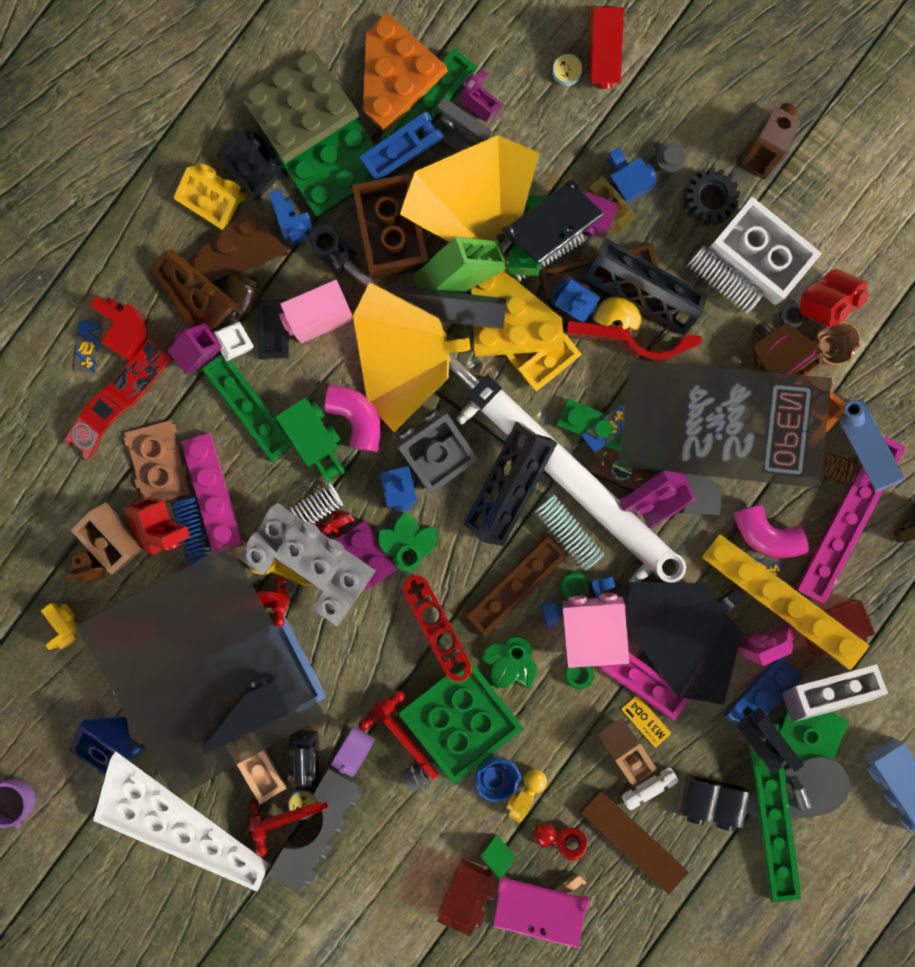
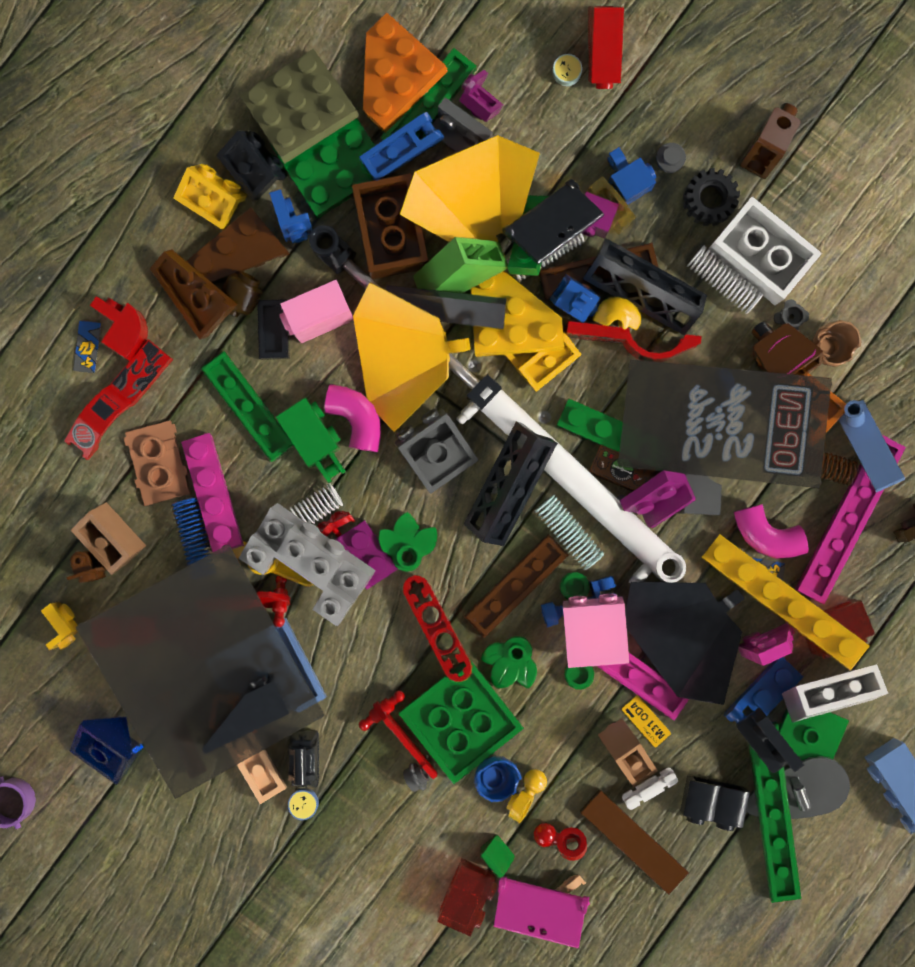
(152, 526): red brick -> none
(154, 815): white wing -> none
(194, 348): magenta brick -> none
(233, 341): white tile -> none
(259, 826): red piece -> none
(297, 859): dark grey arch -> none
(353, 752): medium lavender piece -> none
(399, 488): blue brick -> none
(616, 420): sticker -> none
(834, 297): red brick -> none

